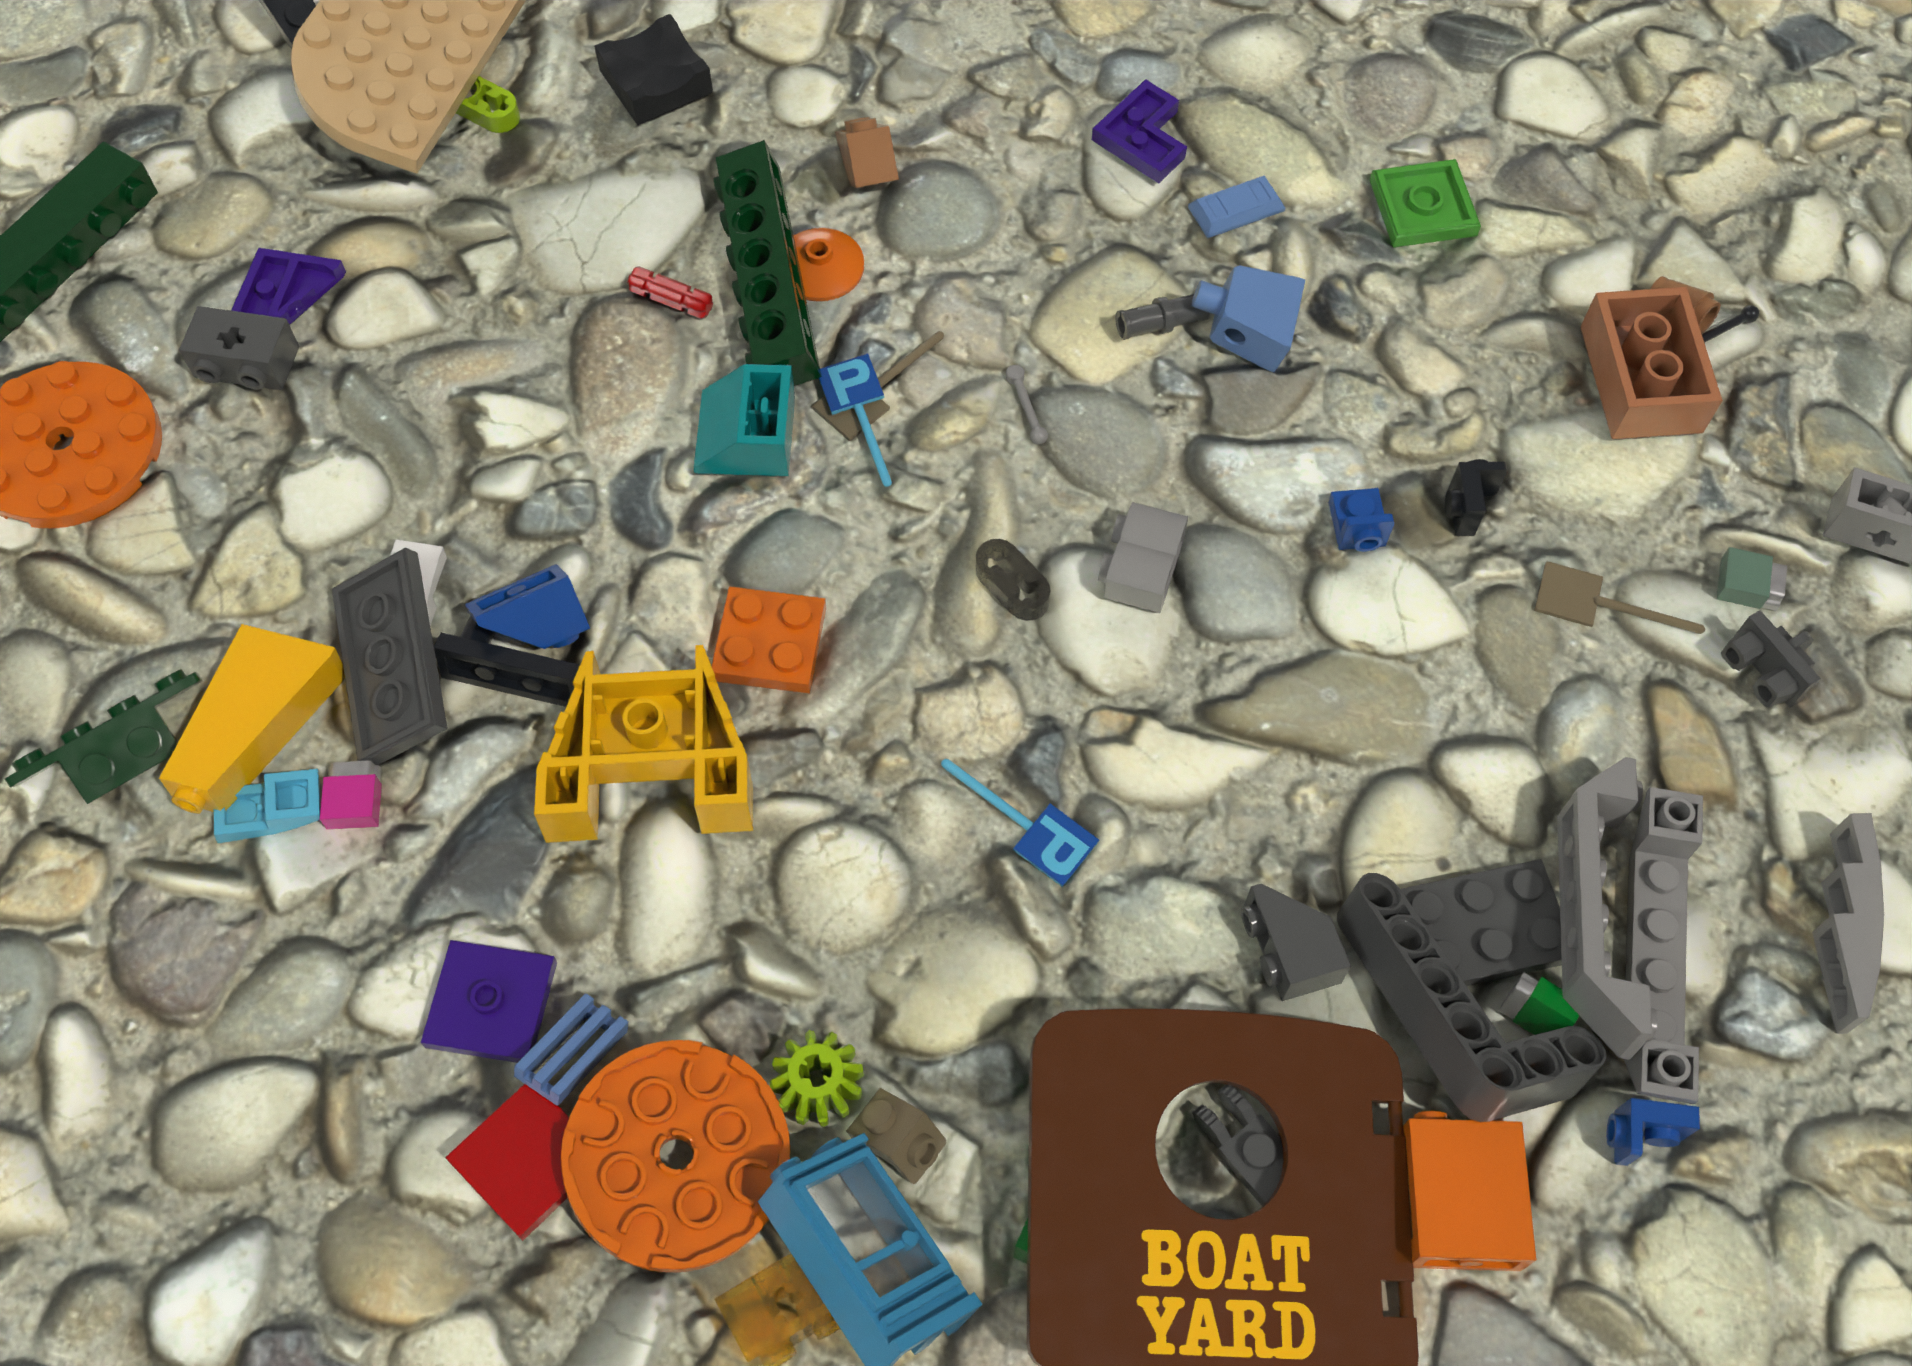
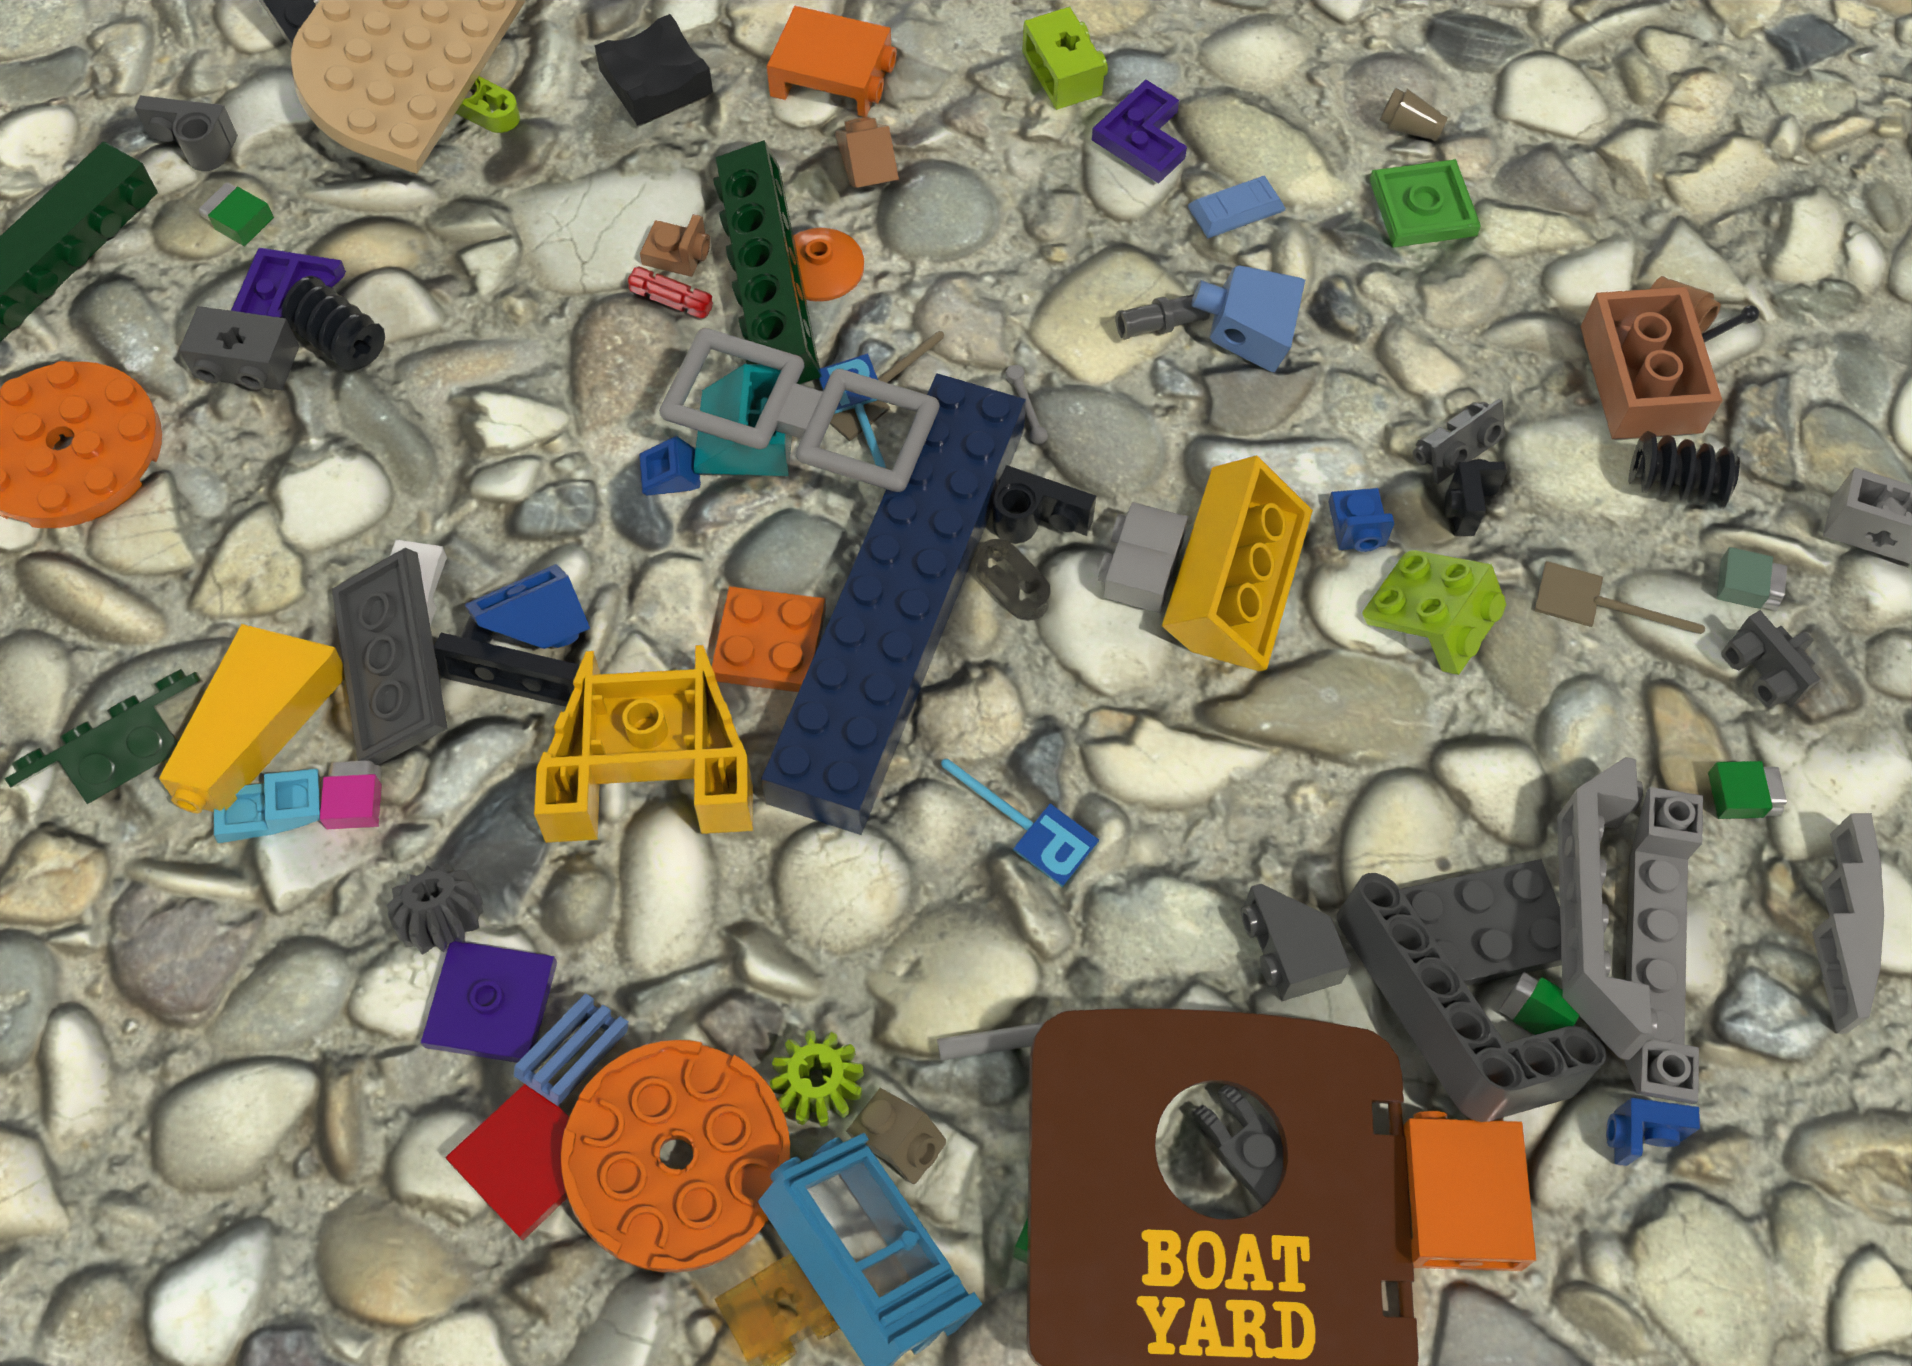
(198, 127): none -> dark grey plate
(236, 213): none -> green piece
(332, 324): none -> black piece
(435, 908): none -> dark grey gear
(668, 468): none -> blue slope
(676, 247): none -> medium nougat bracket
(800, 409): none -> light grey bar
(832, 57): none -> orange panel
(893, 612): none -> dark blue brick
(987, 1041): none -> light grey bar
(1039, 500): none -> black plate
(1064, 57): none -> lime brick
(1238, 565): none -> yellow slope
(1412, 115): none -> dark tan cone
(1441, 600): none -> lime bracket
(1470, 435): none -> dark grey hinge
(1685, 468): none -> black piece
(1746, 790): none -> green piece

